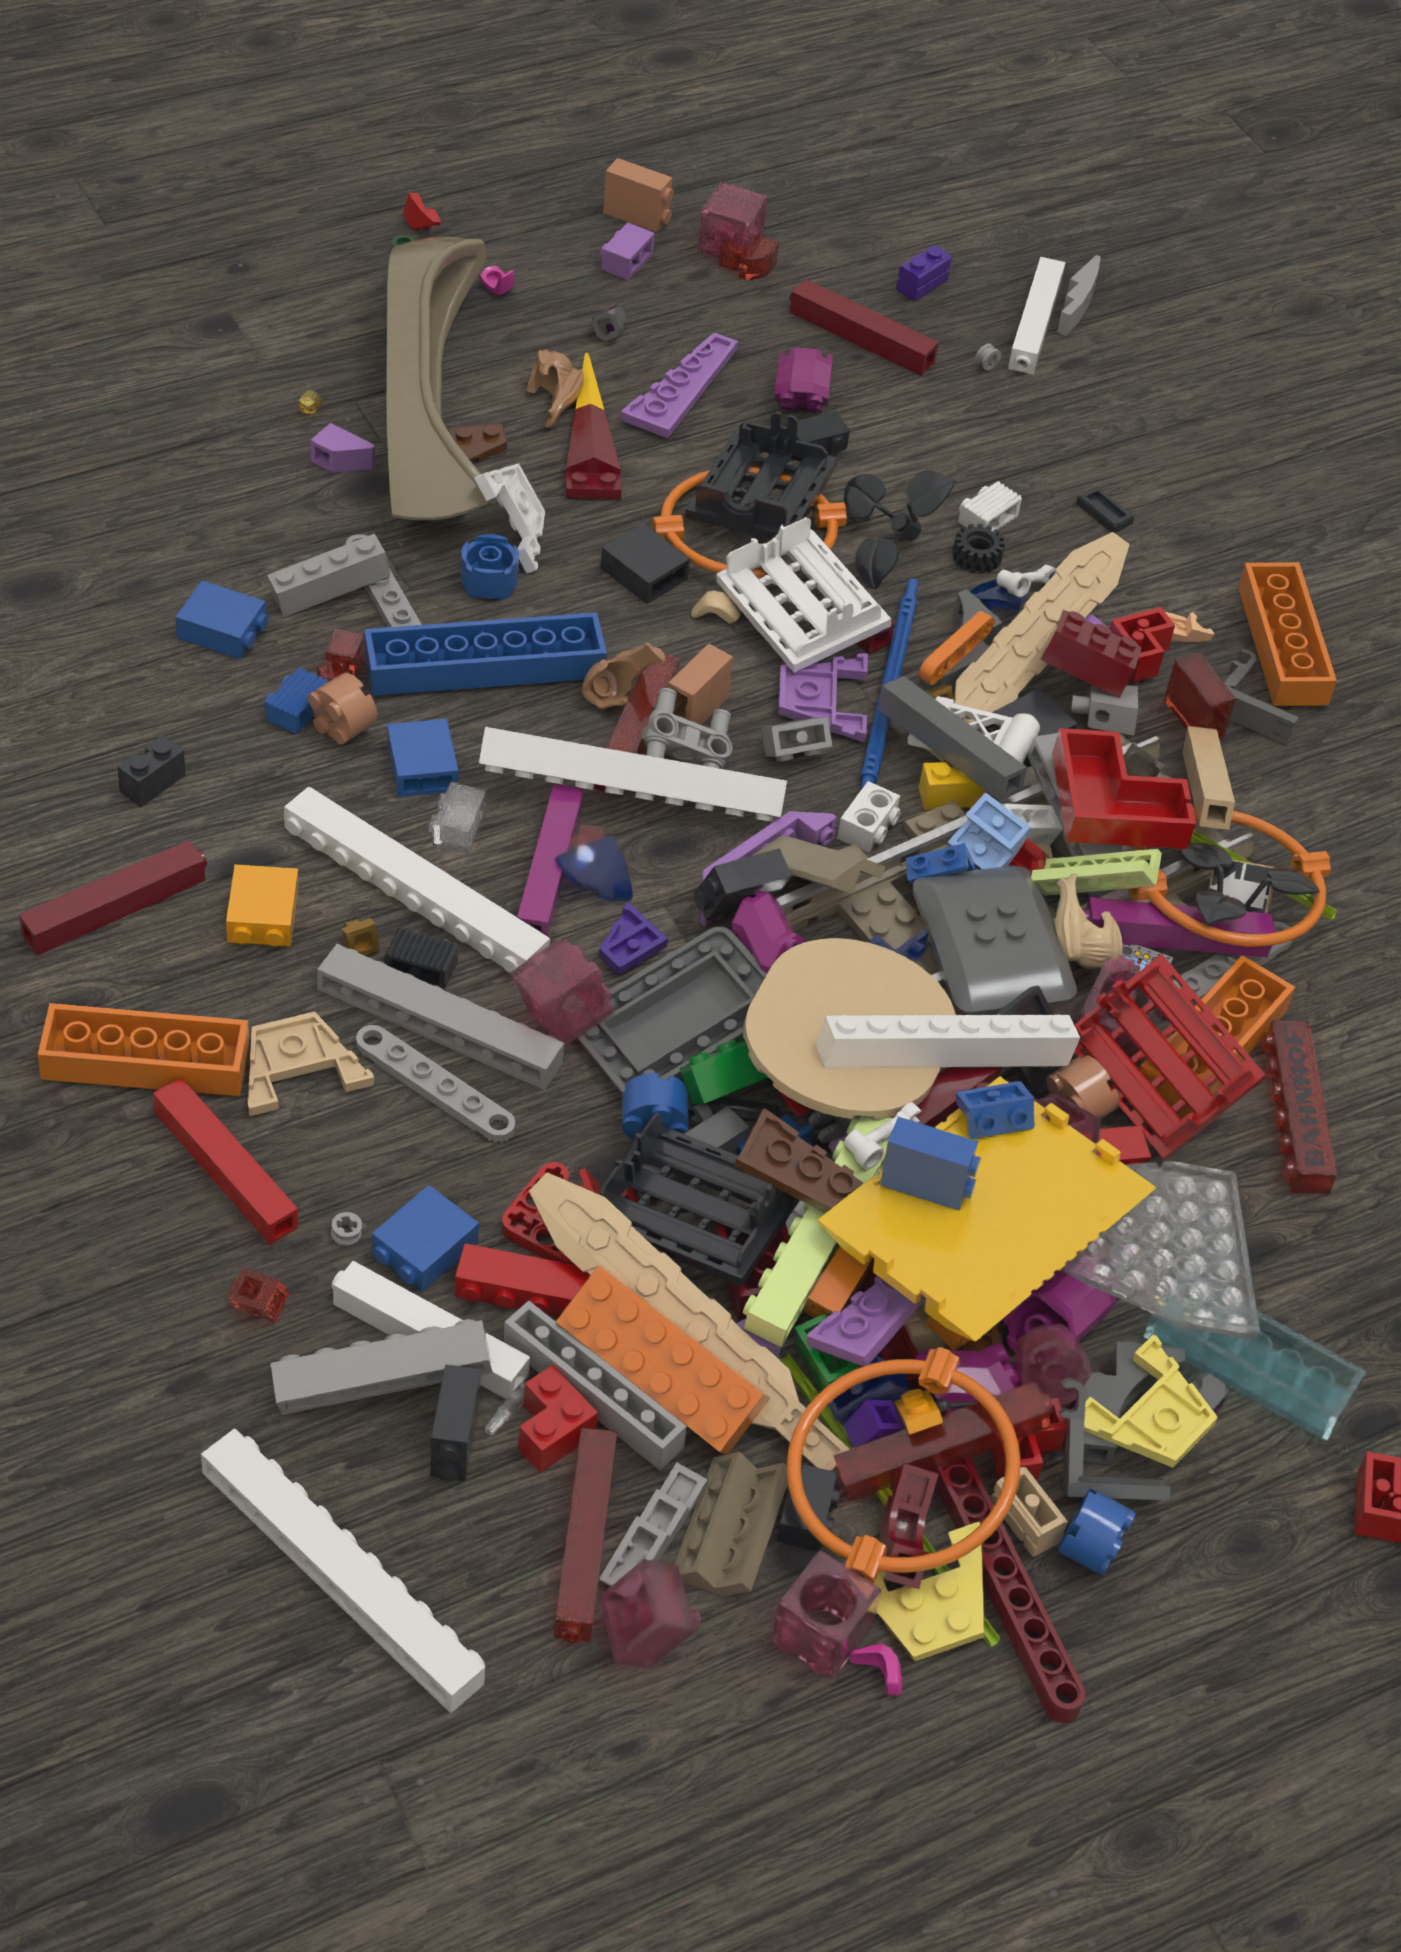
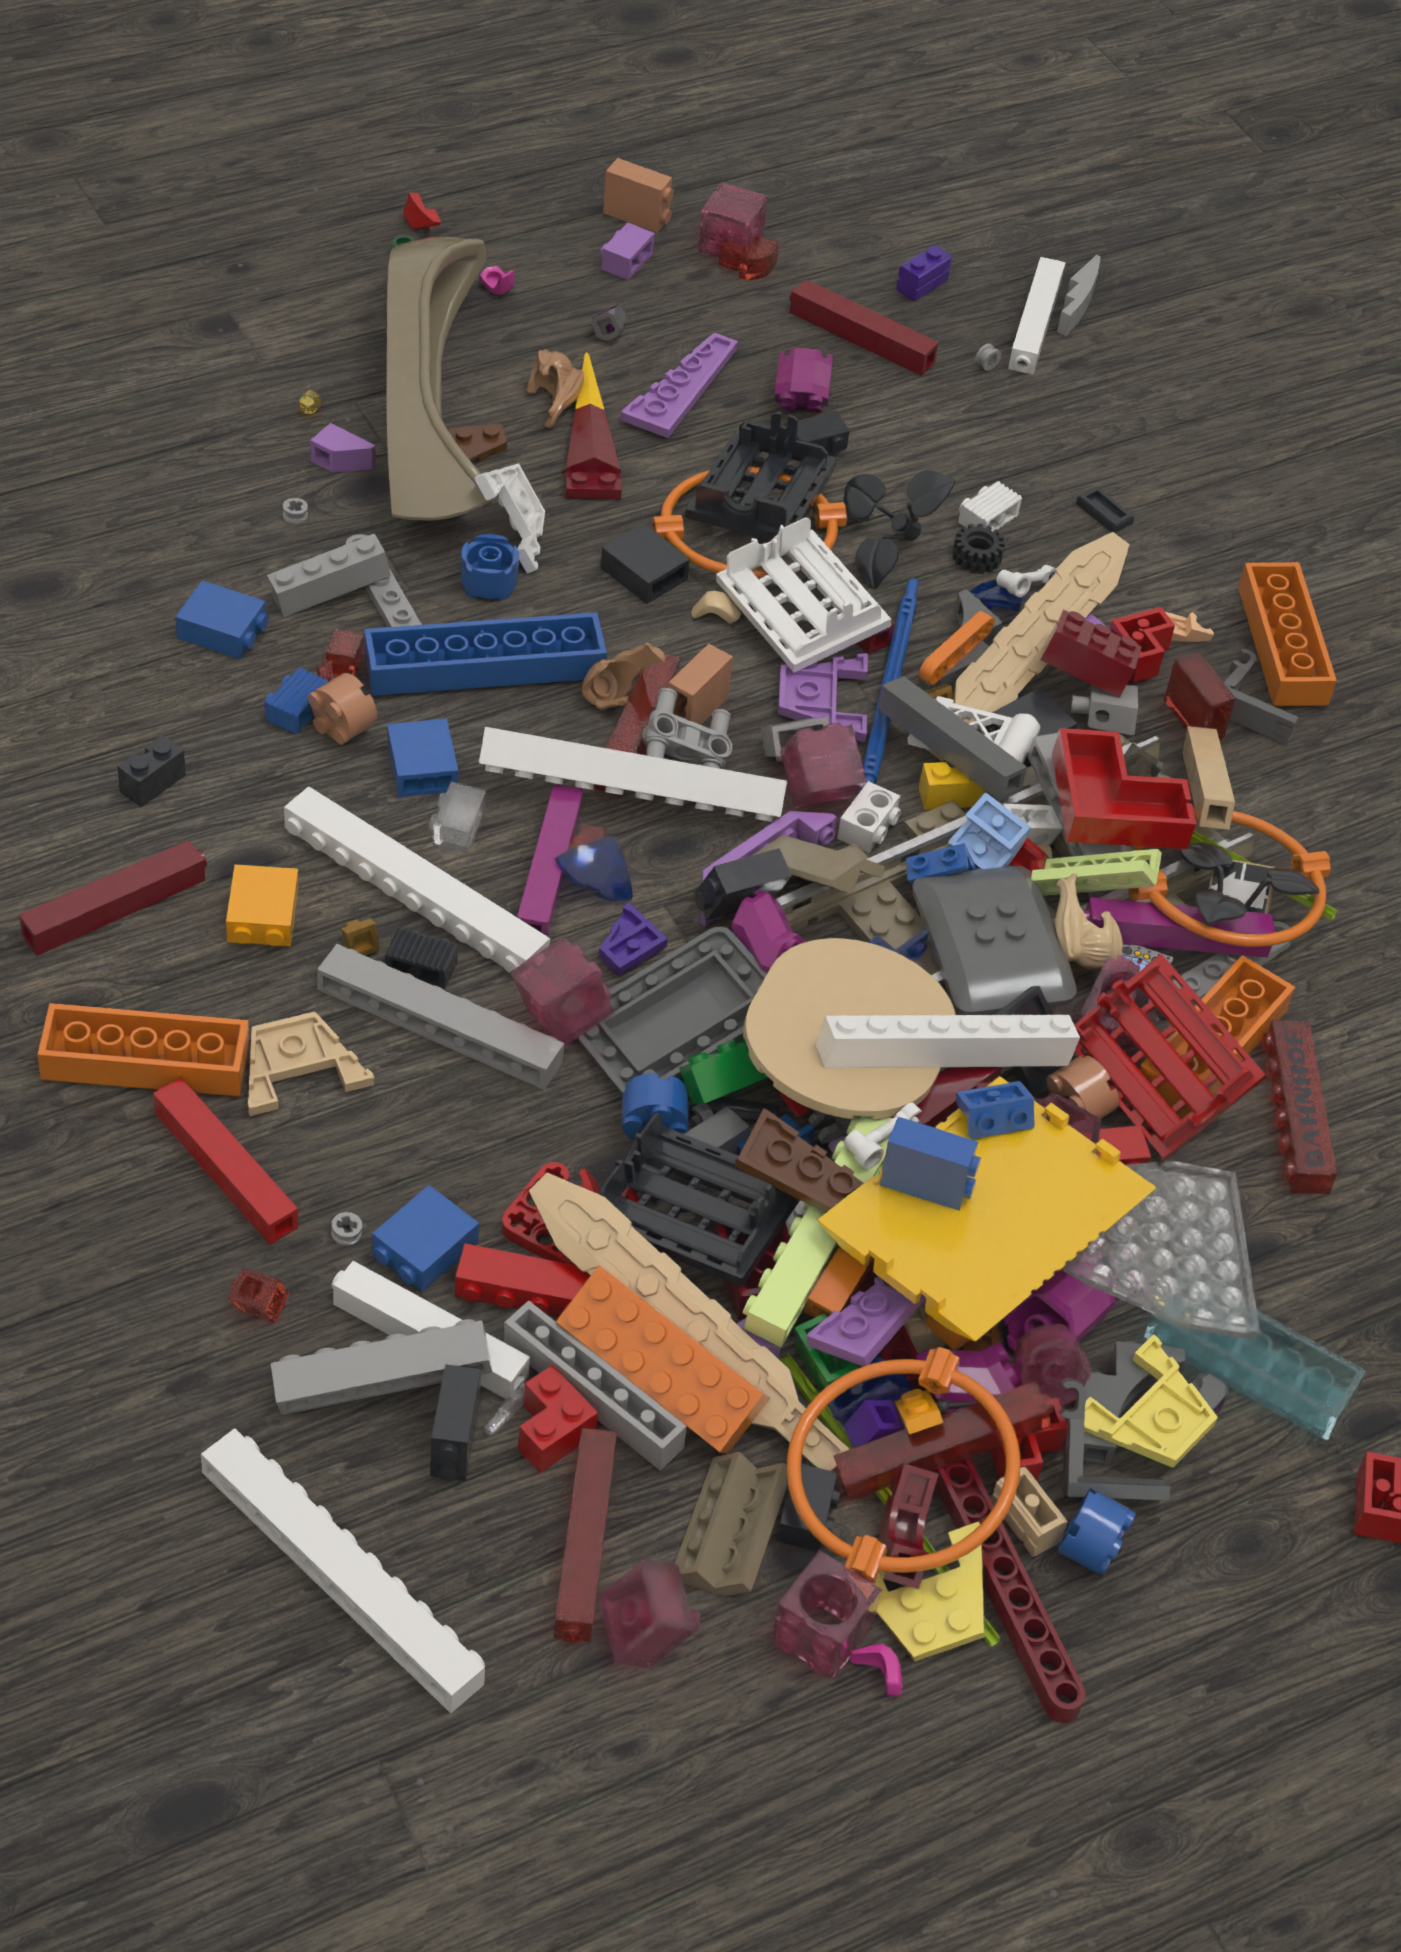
(299, 511): none -> light grey bush
(435, 1083): light grey plate -> none
(658, 1523): light grey slope -> none
(823, 765): none -> clear pink brick

